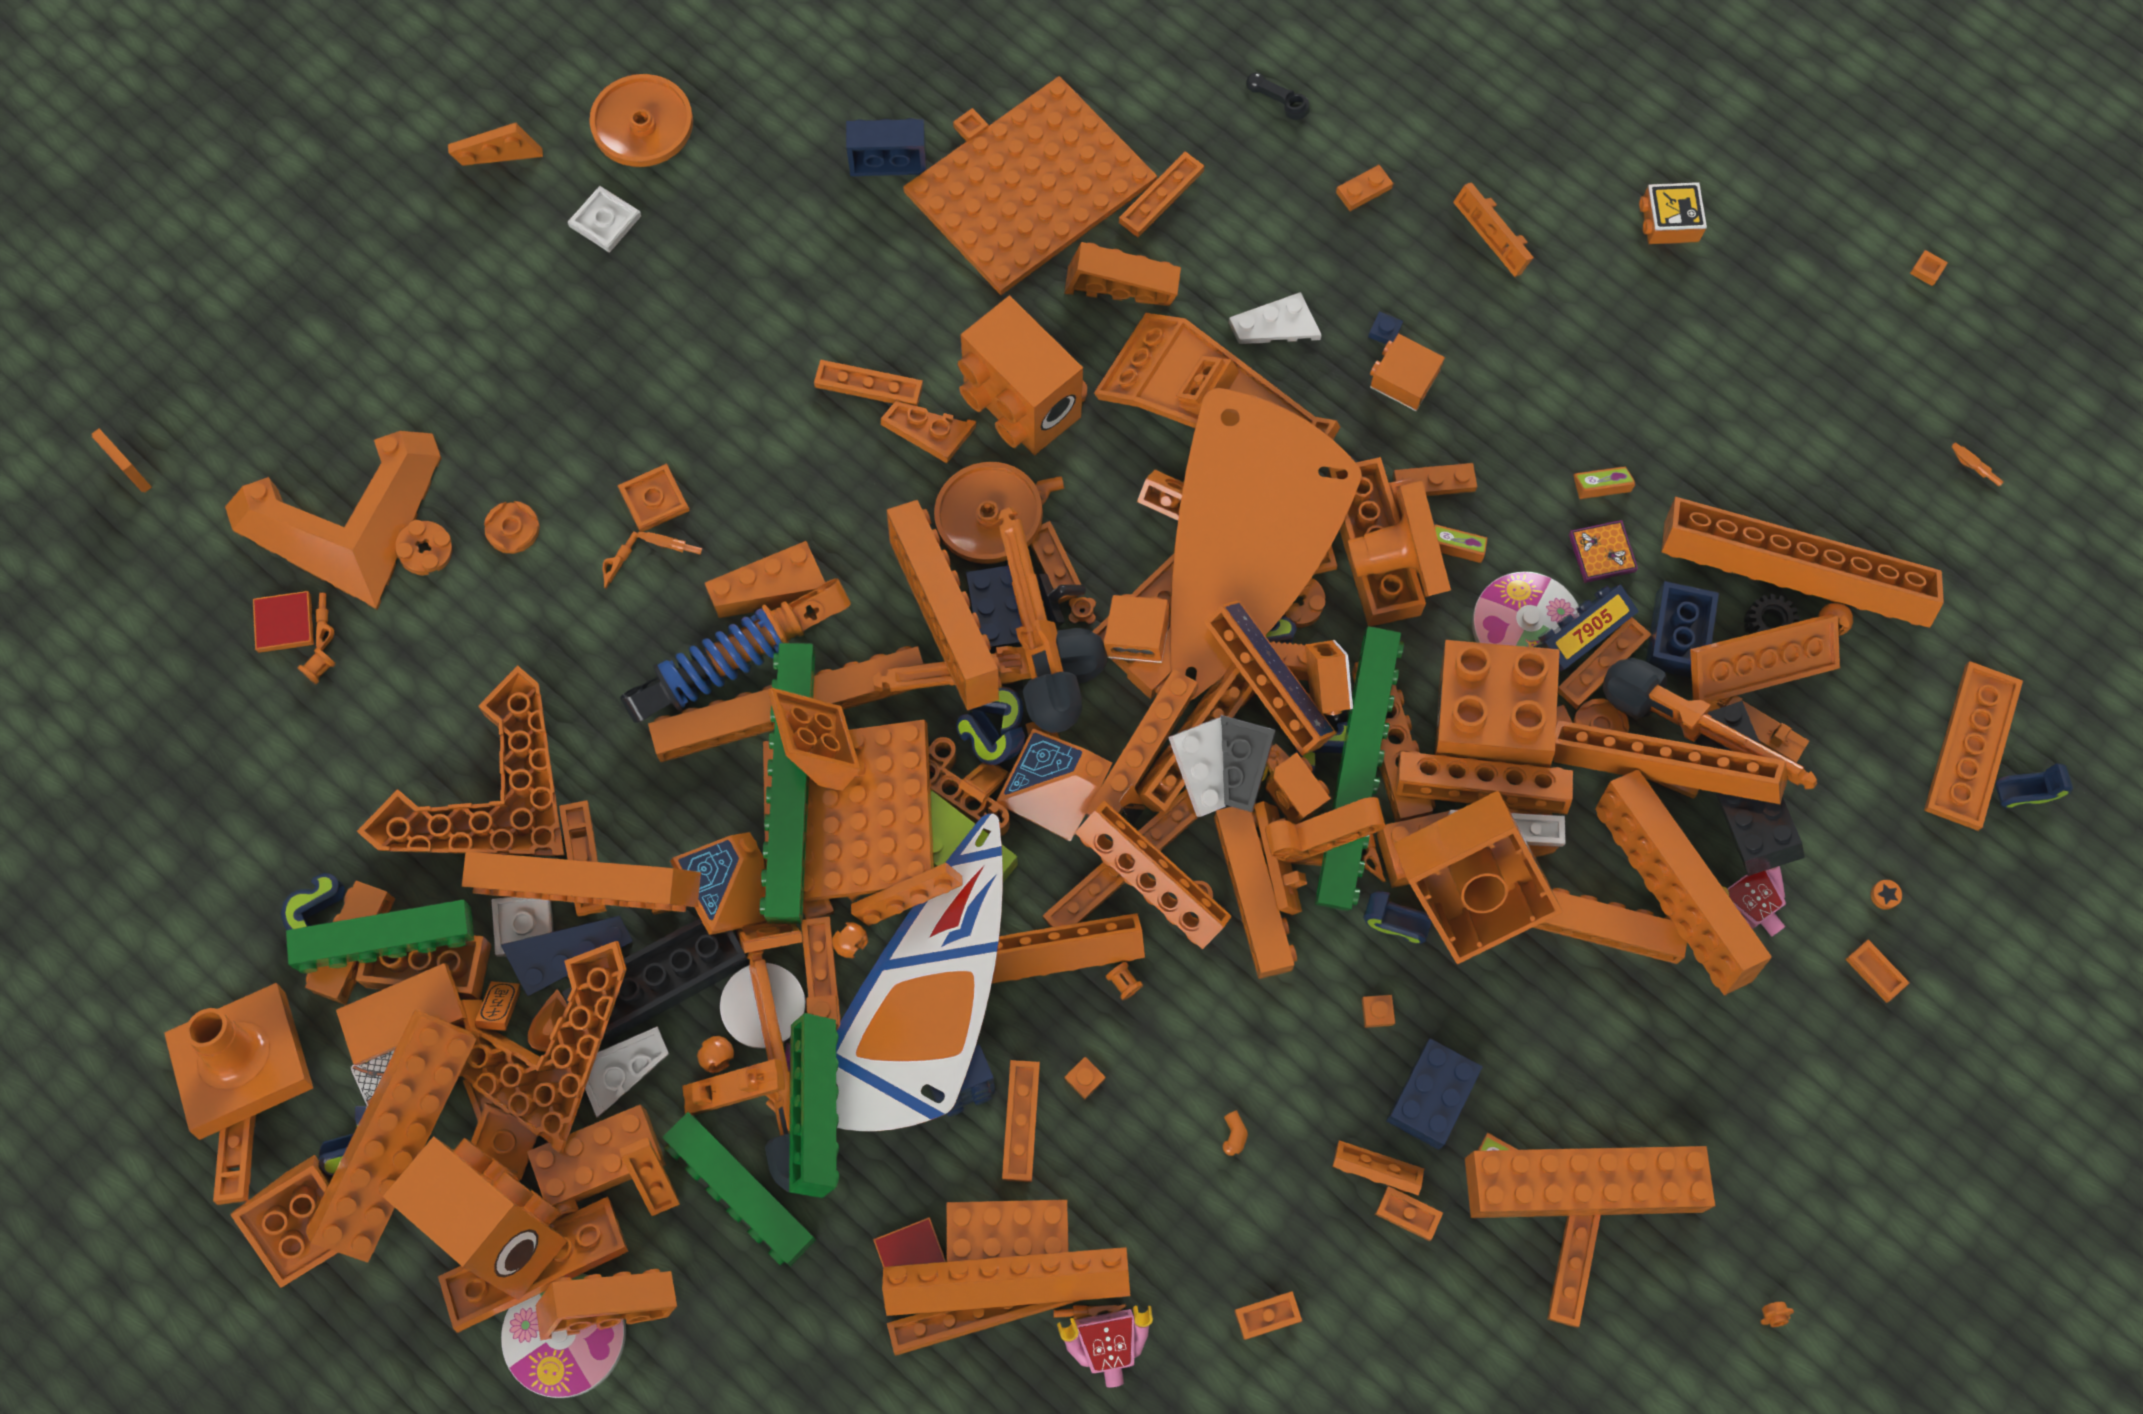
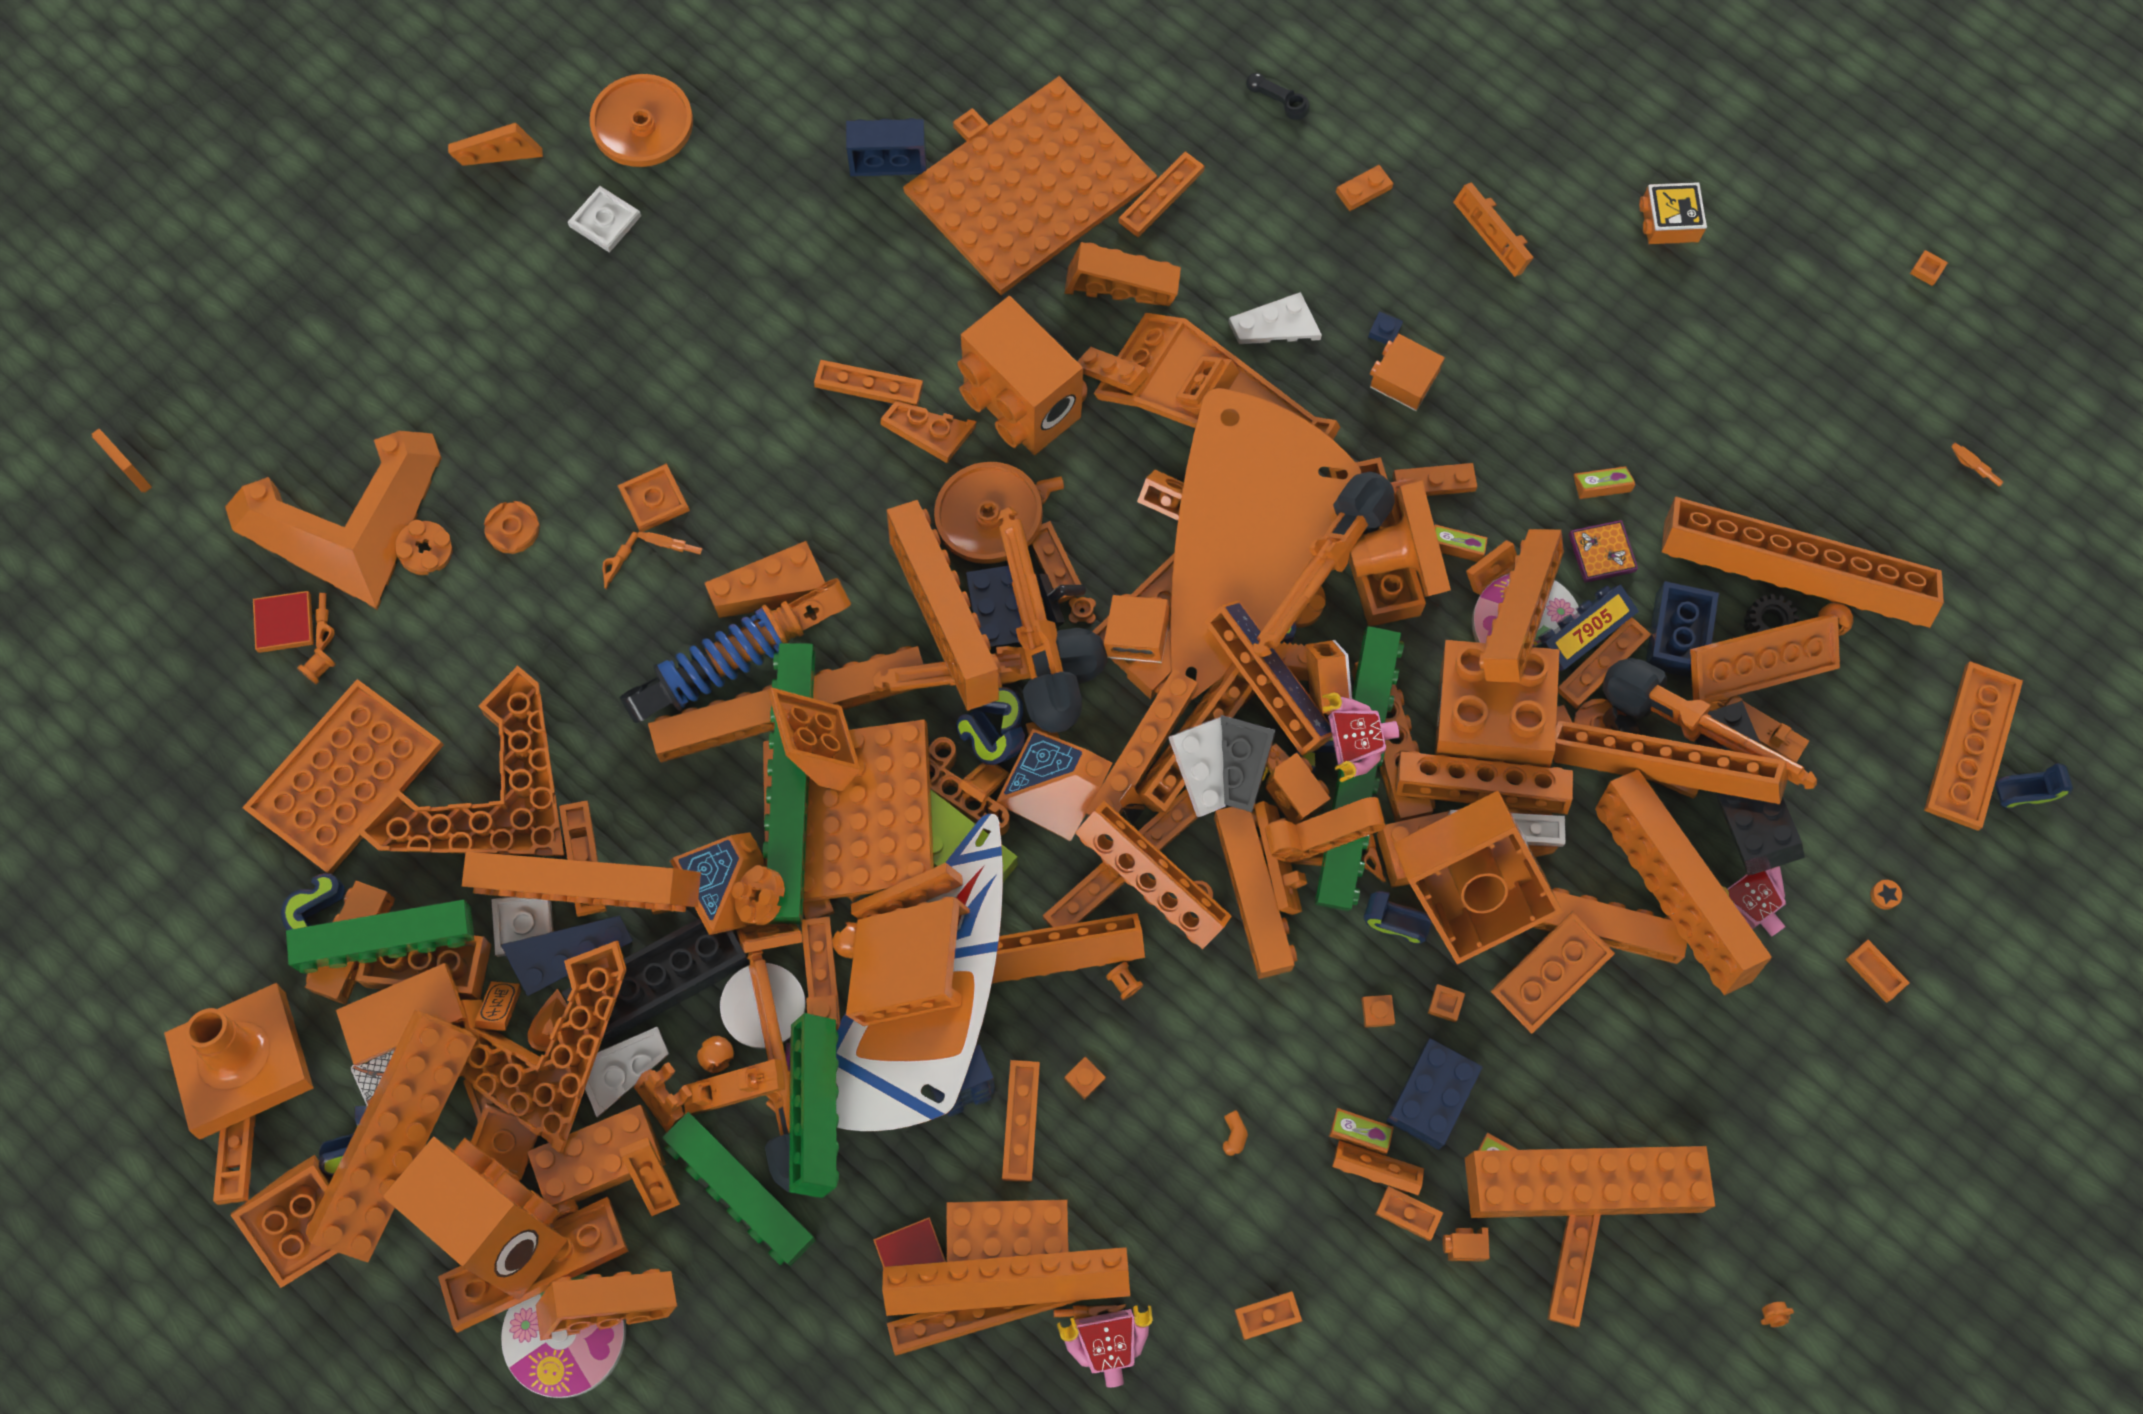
(342, 776): none -> orange plate
(661, 1103): none -> orange plate
(747, 891): none -> orange plate
(905, 962): none -> orange panel
(1112, 369): none -> orange plate
(1357, 735): none -> torso
(1359, 510): none -> orange piece
(1361, 1131): none -> slope
(1446, 1003): none -> orange plate
(1466, 1245): none -> orange brick
(1492, 567): none -> orange plate
(1522, 606): none -> orange brick
(1552, 972): none -> orange tile
(1620, 722): none -> black piece

